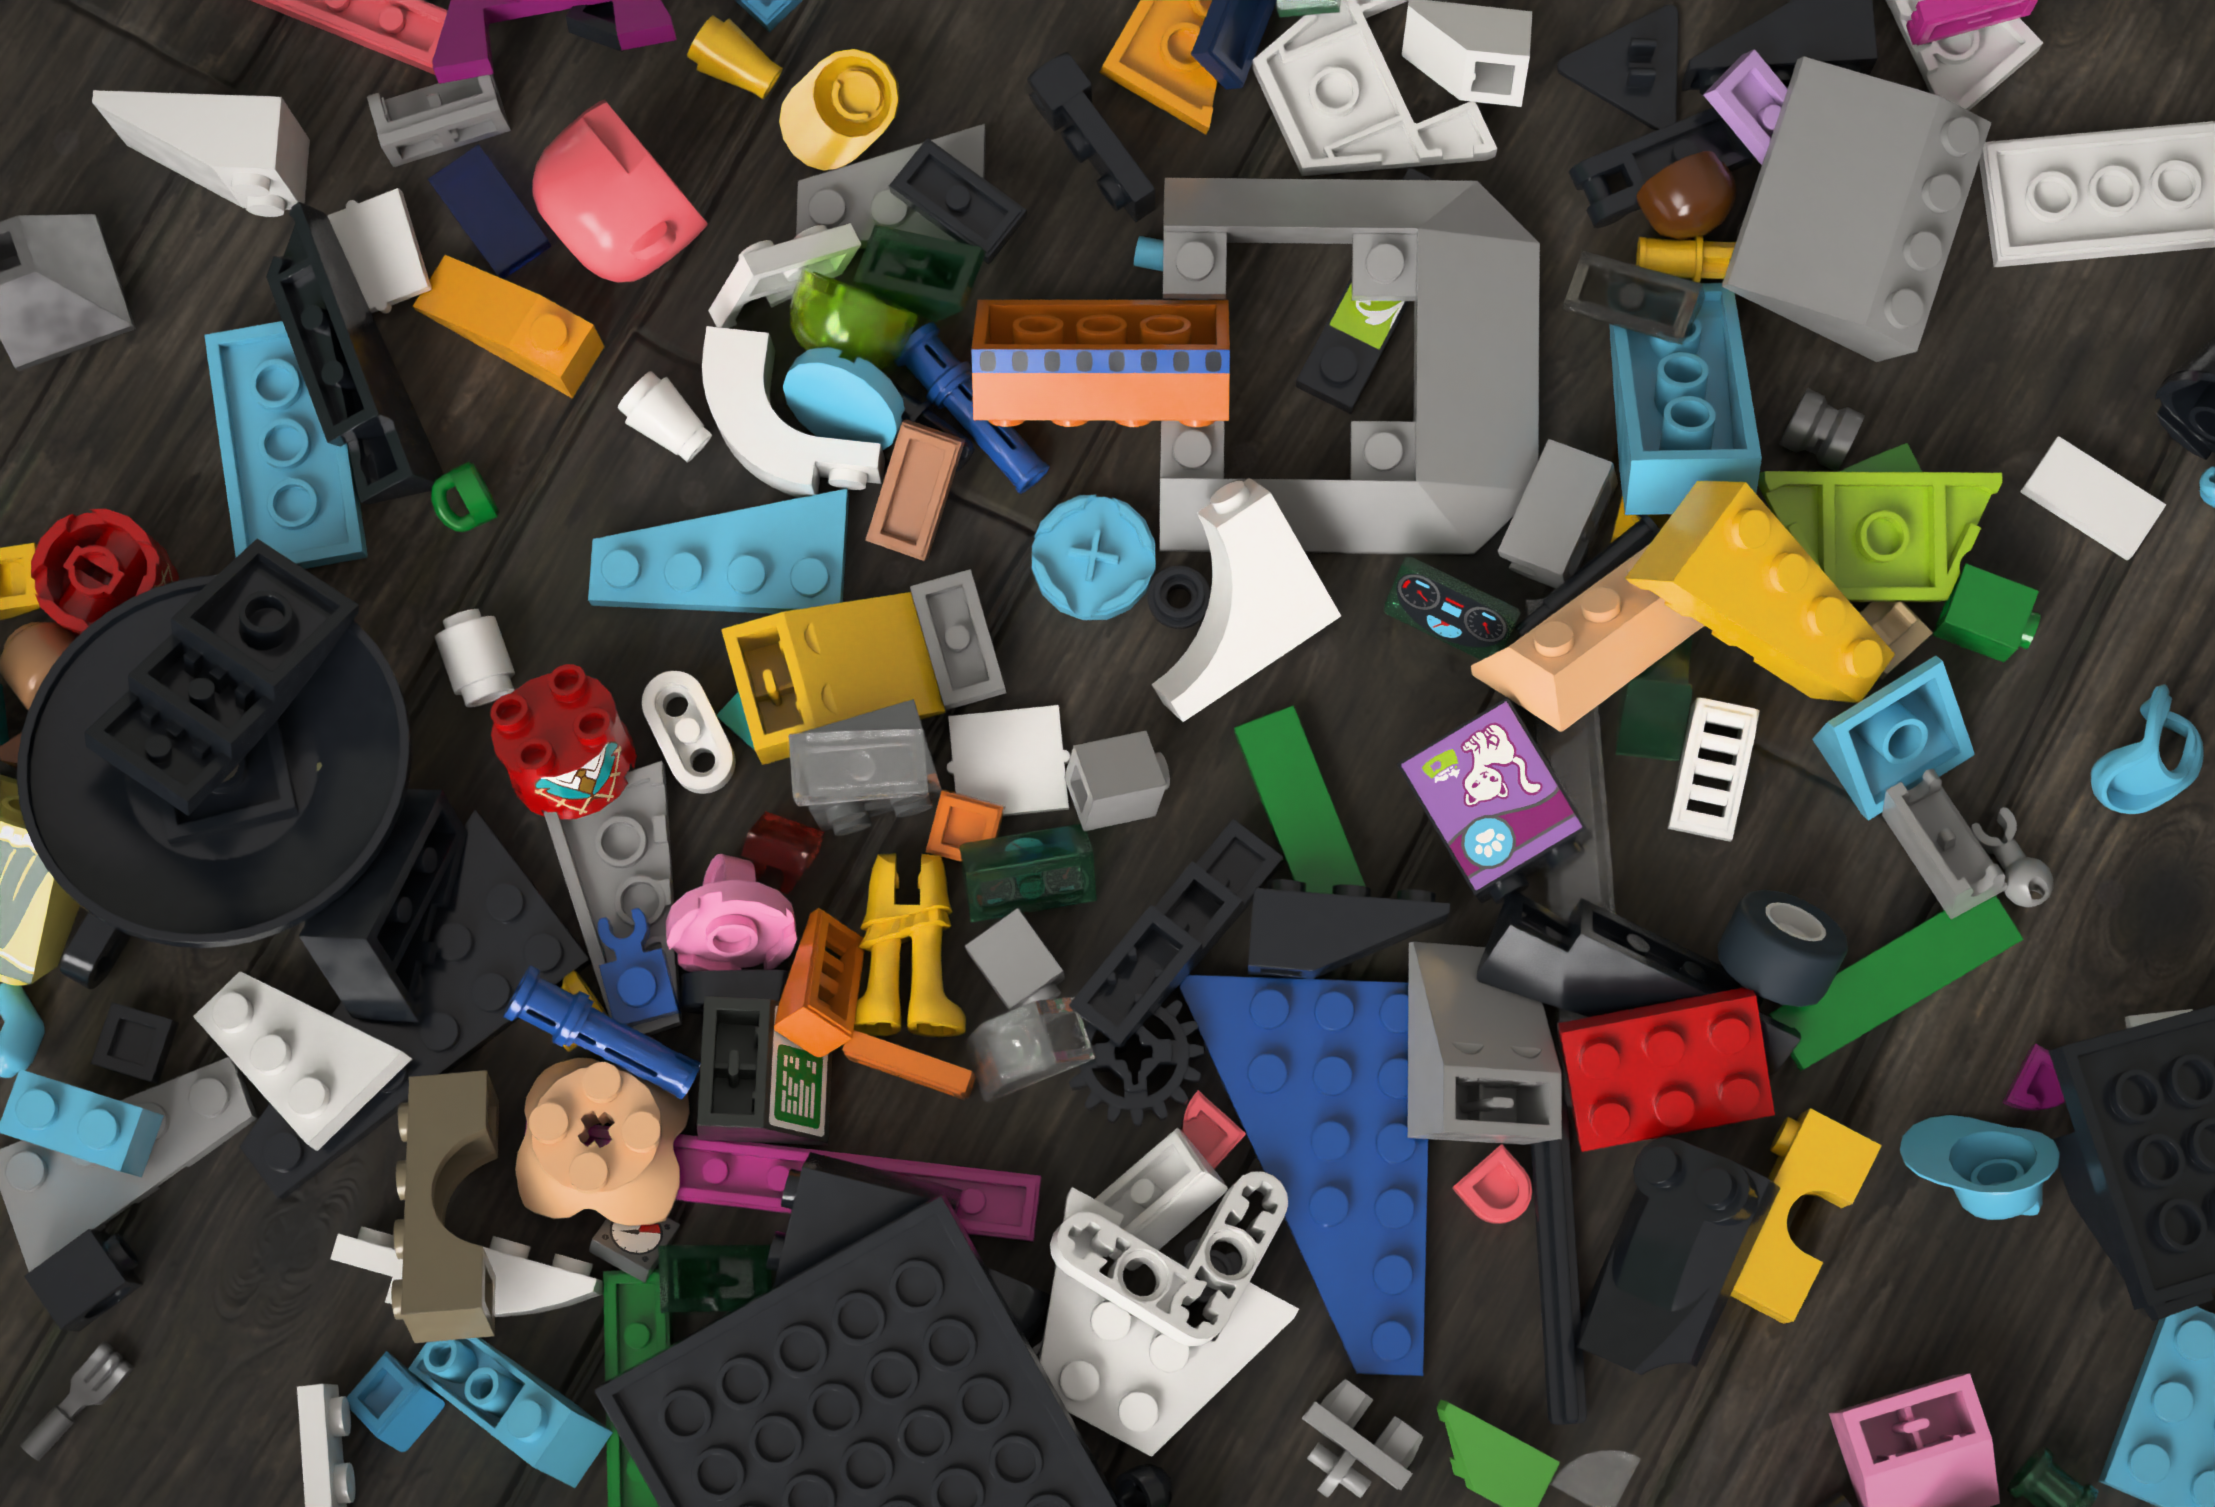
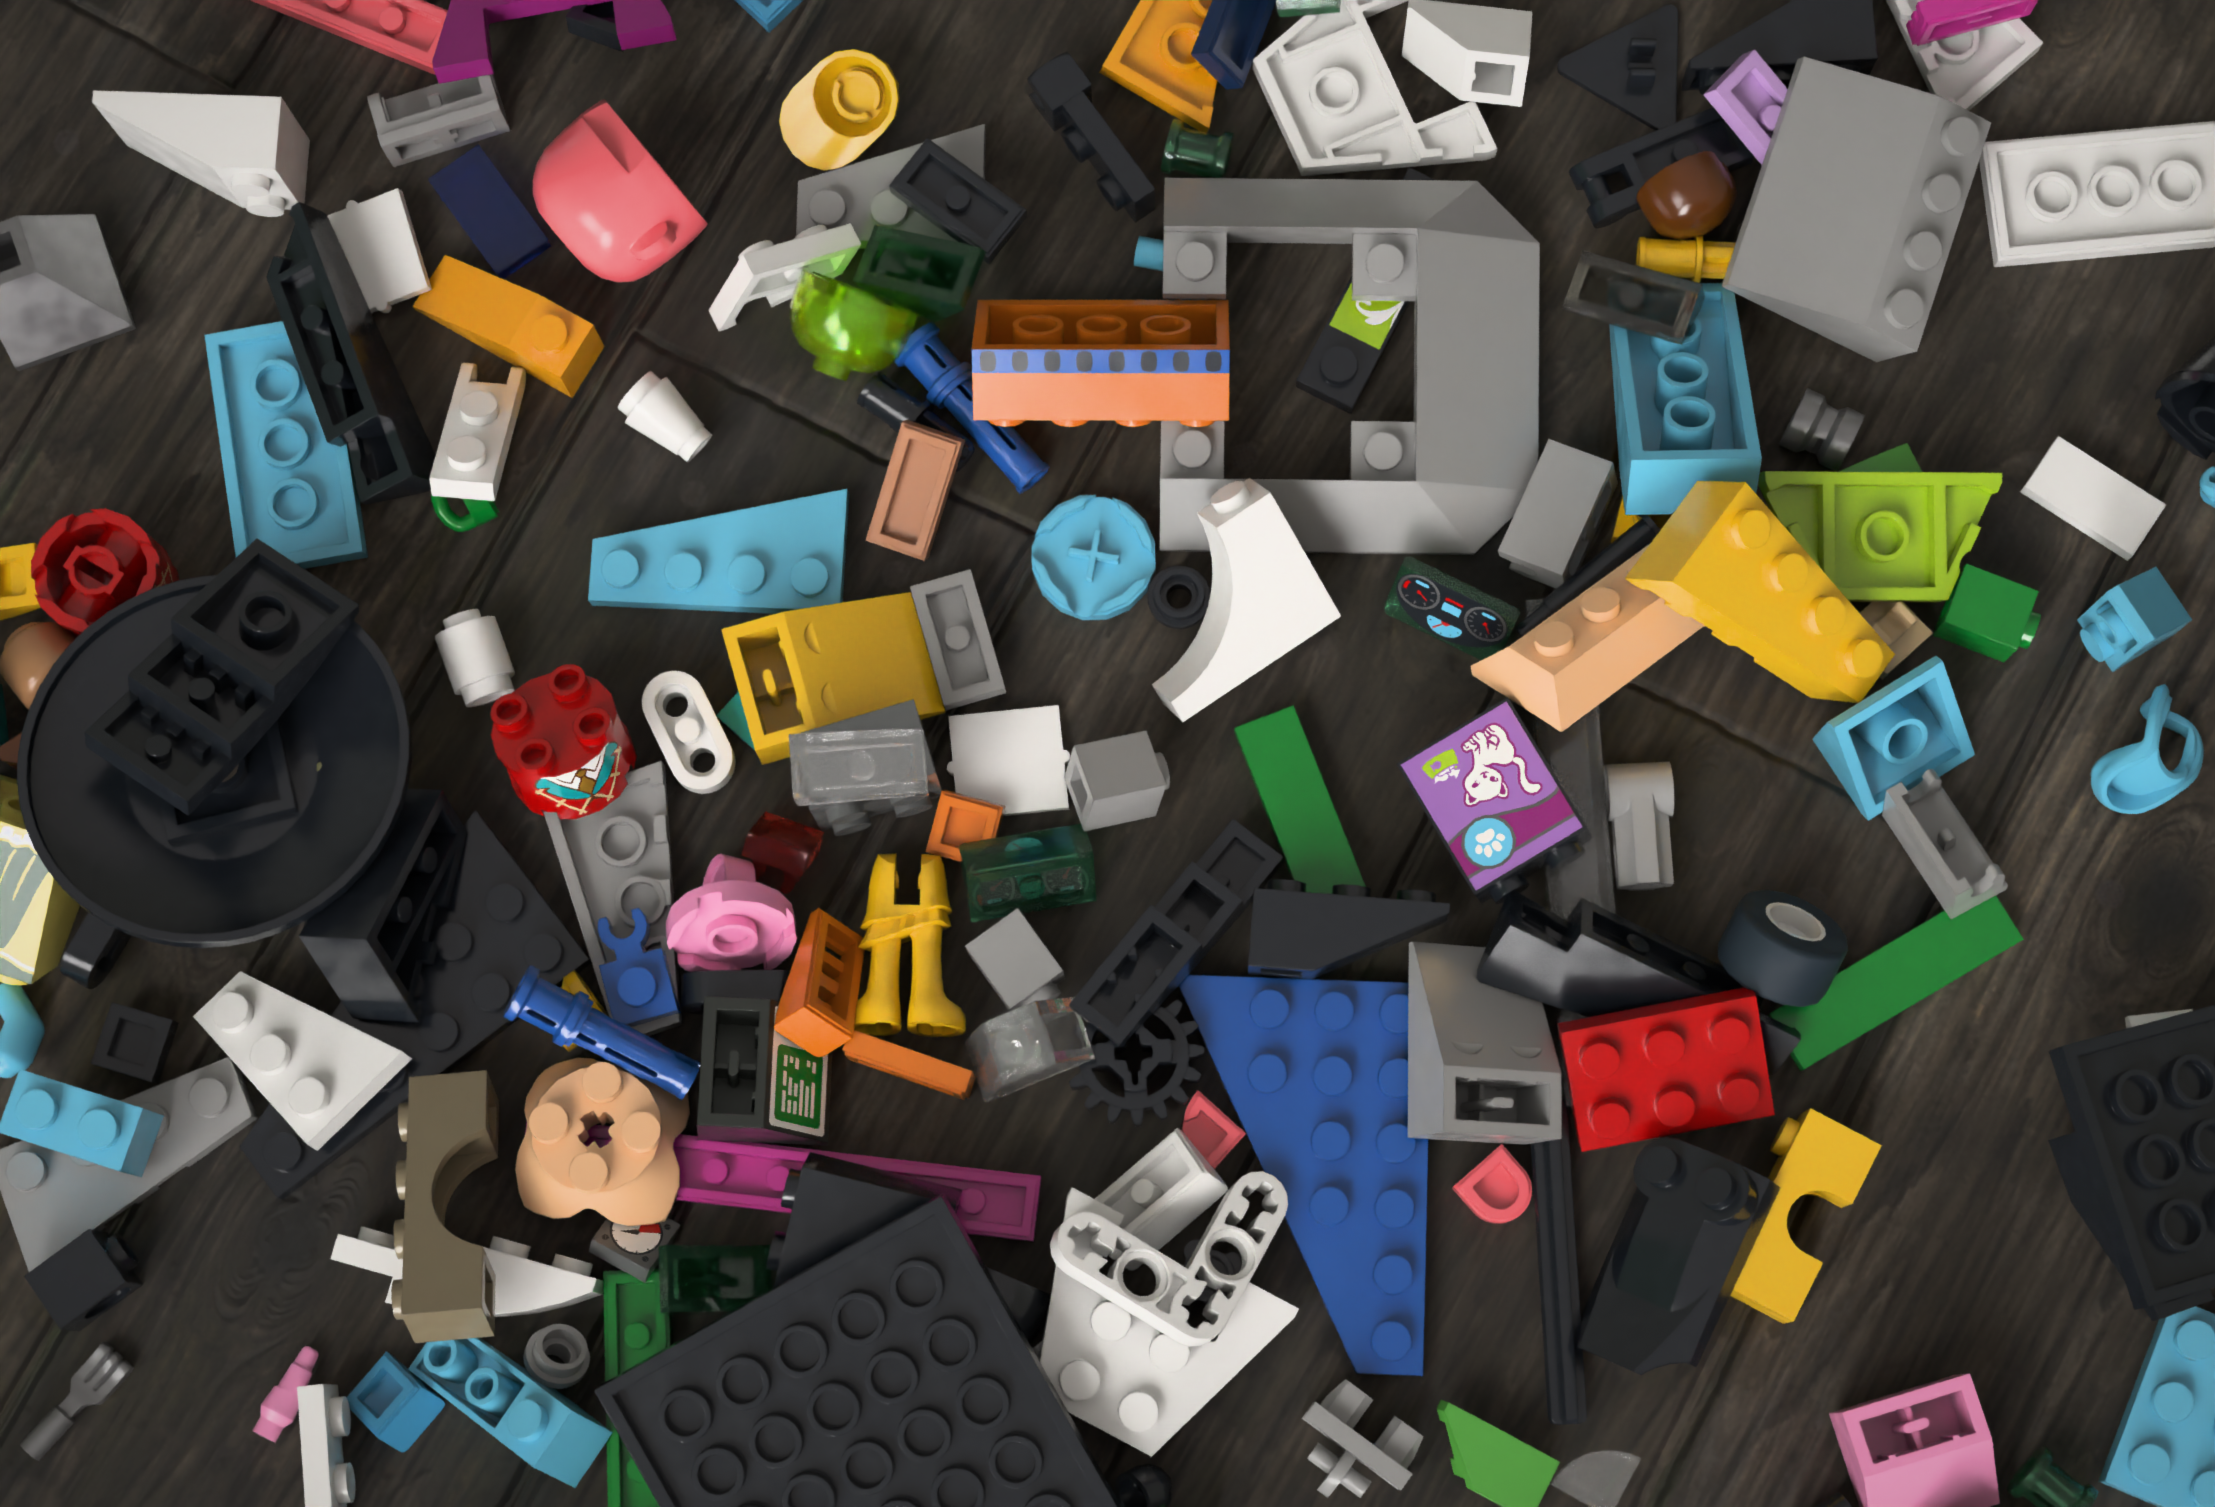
(282, 1401): none -> bright pink piece
(476, 435): none -> white hinge
(562, 1342): none -> light grey plate
(733, 57): yellow cone -> none
(737, 389): white arch -> none
(843, 398): medium azure tile -> none
(1196, 151): none -> clear green bush
(1640, 809): none -> light grey piece
(1656, 708): clear green slope -> none
(1726, 715): white slope -> none
(1988, 1165): medium azure piece -> none
(2020, 872): light grey arm -> none
(2035, 1083): magenta tile -> none
(2132, 619): none -> medium azure slope

